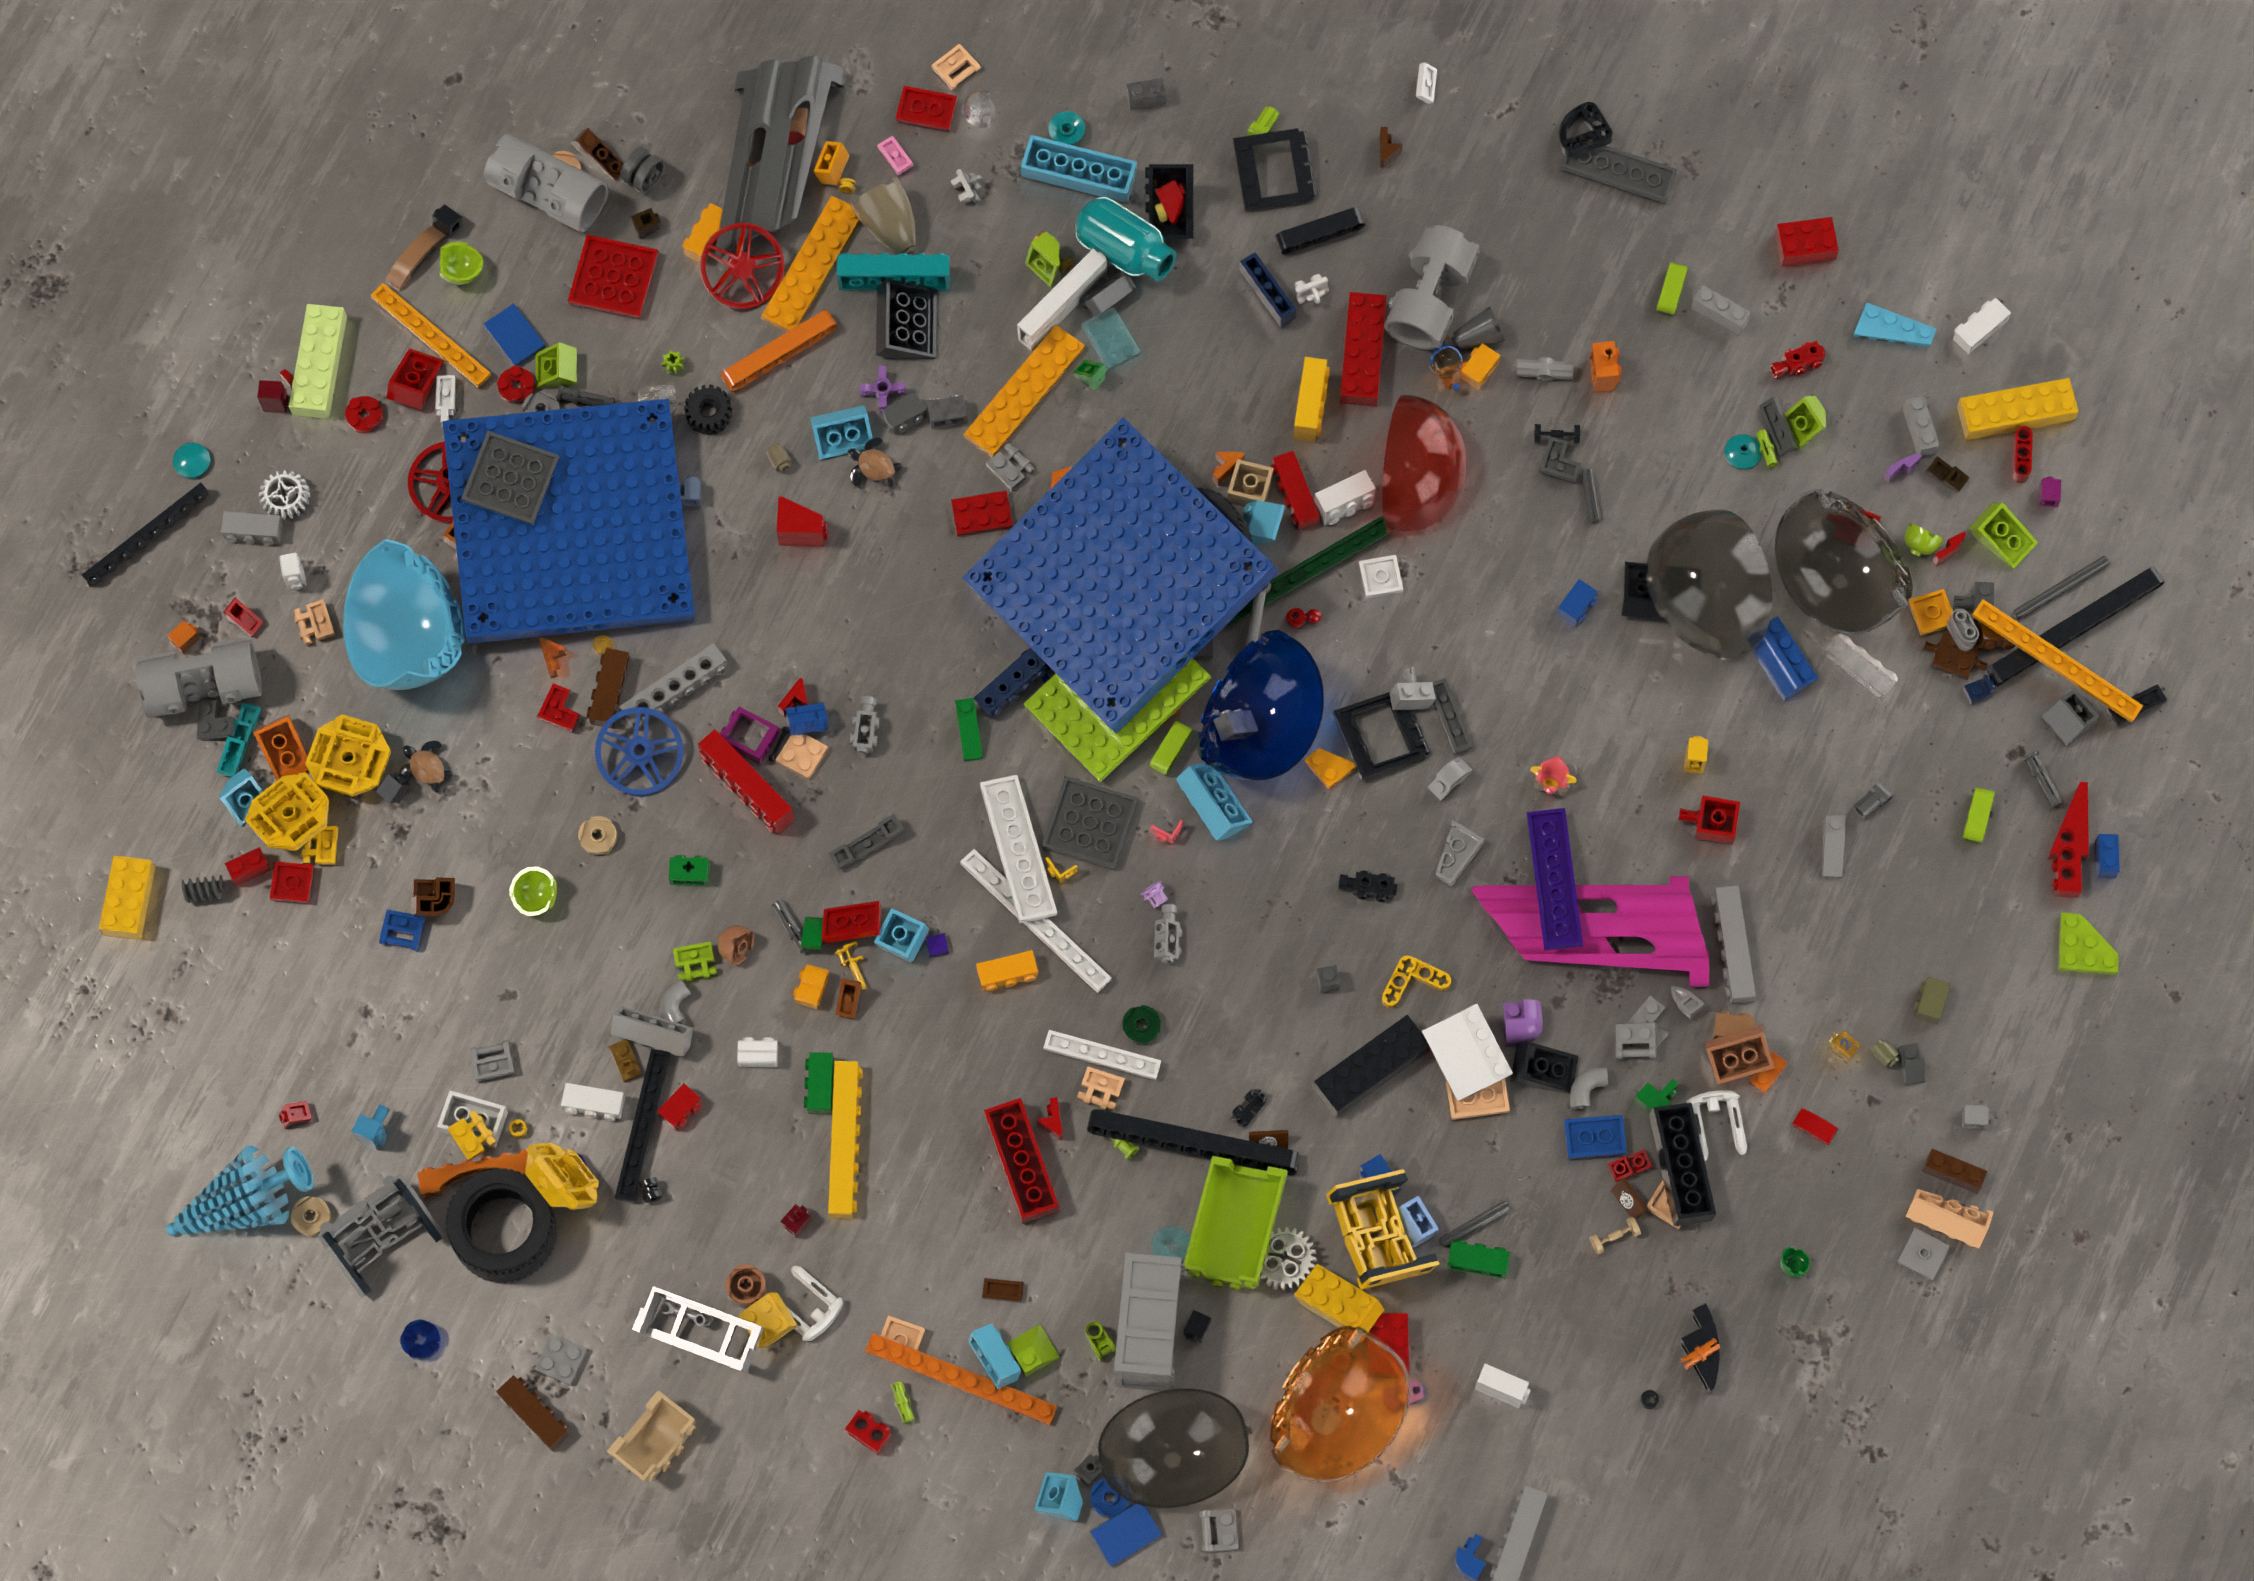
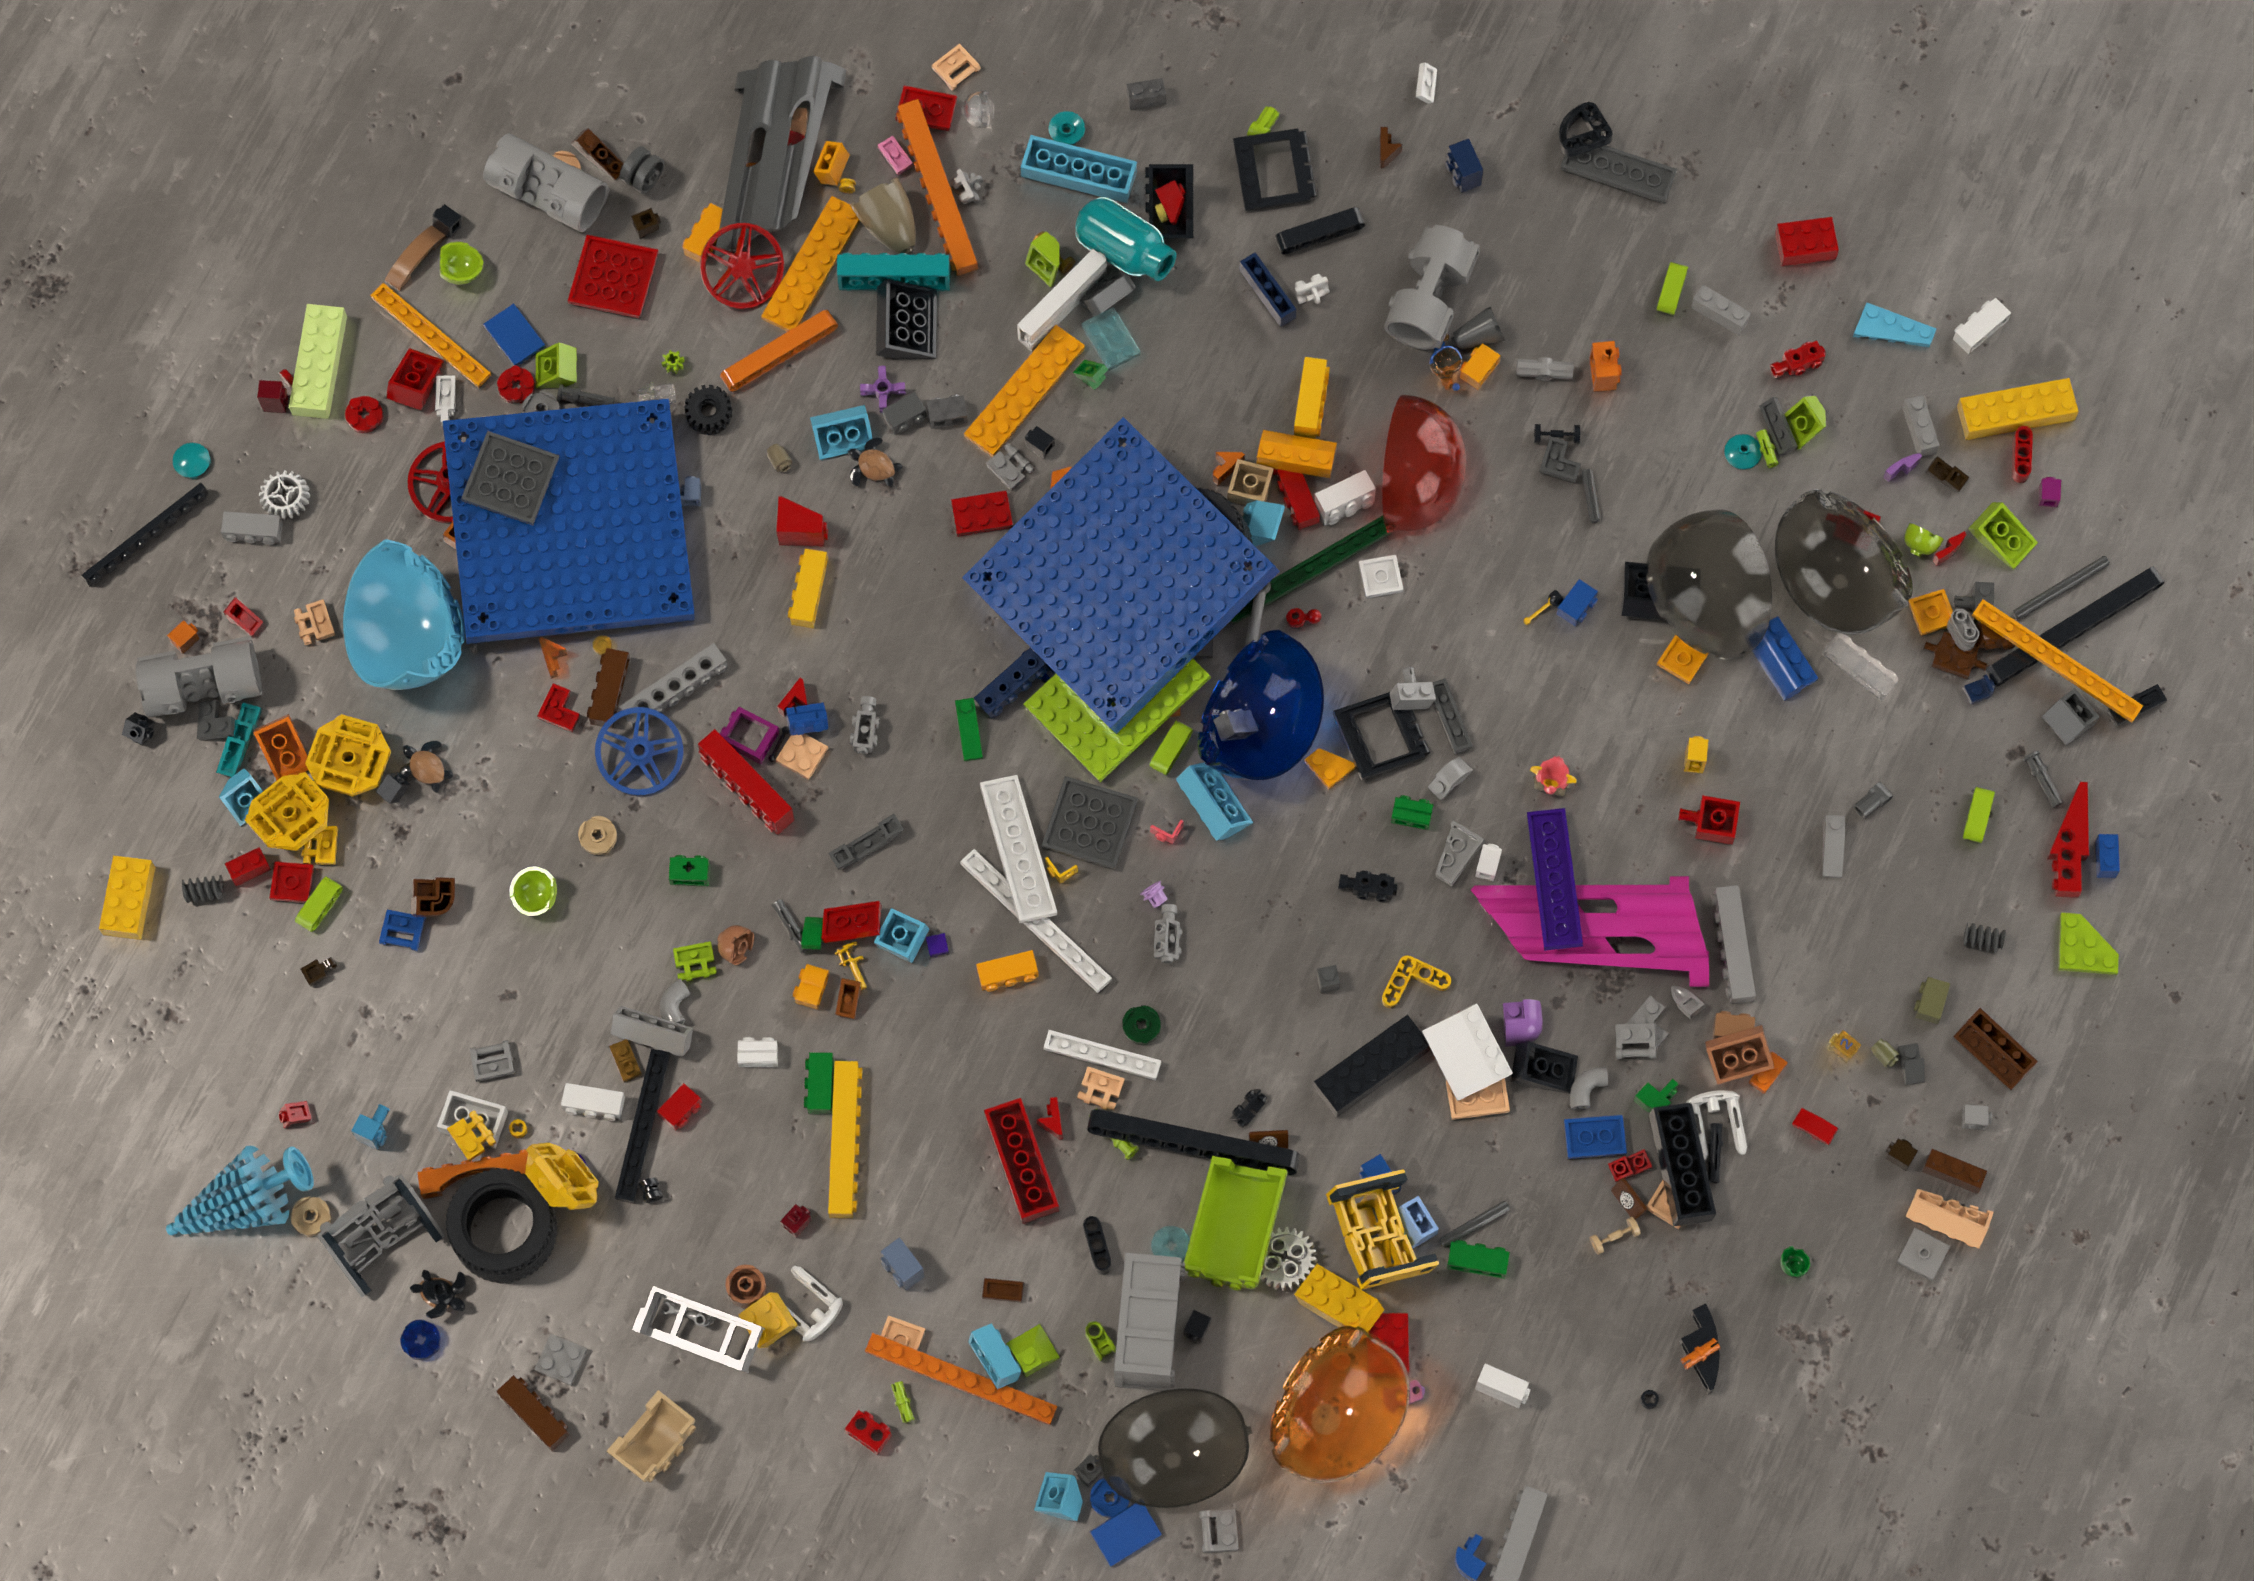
(138, 728): none -> black brick
(292, 571): white brick -> none
(315, 971): none -> dark brown plate
(318, 904): none -> lime beam
(440, 1293): none -> black animal
(809, 588): none -> yellow brick
(902, 1264): none -> sand blue brick
(937, 187): none -> orange brick
(1039, 442): none -> black brick
(1097, 1254): none -> black beam
(1296, 453): none -> light orange slope
(1363, 349): red brick -> none
(1412, 812): none -> green brick
(1464, 165): none -> dark blue brick
(1488, 862): none -> white slope
(1554, 599): none -> hinge
(1681, 660): none -> light orange plate
(1715, 1152): none -> black pin
(1901, 1153): none -> dark brown brick
(1984, 937): none -> dark grey piece
(1995, 1049): none -> reddish brown brick

